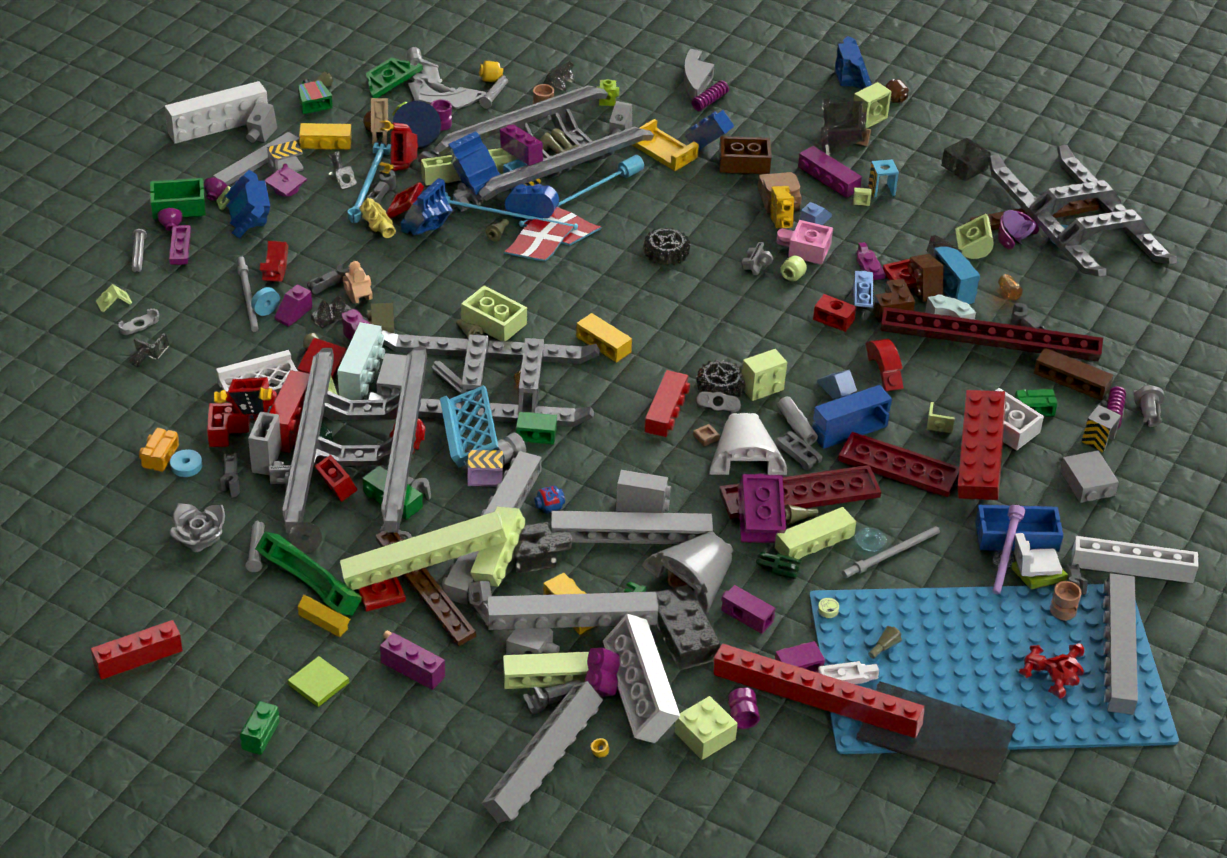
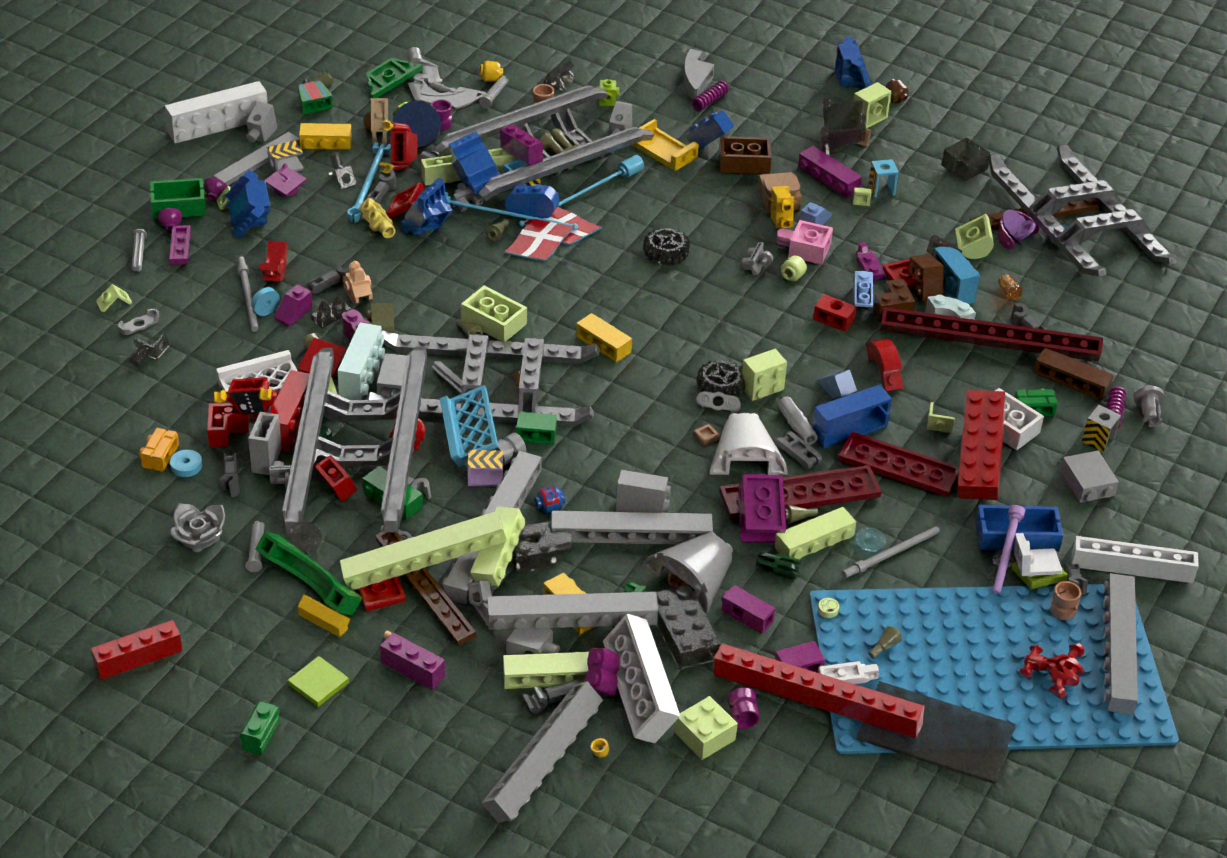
(667, 403): brick -> none

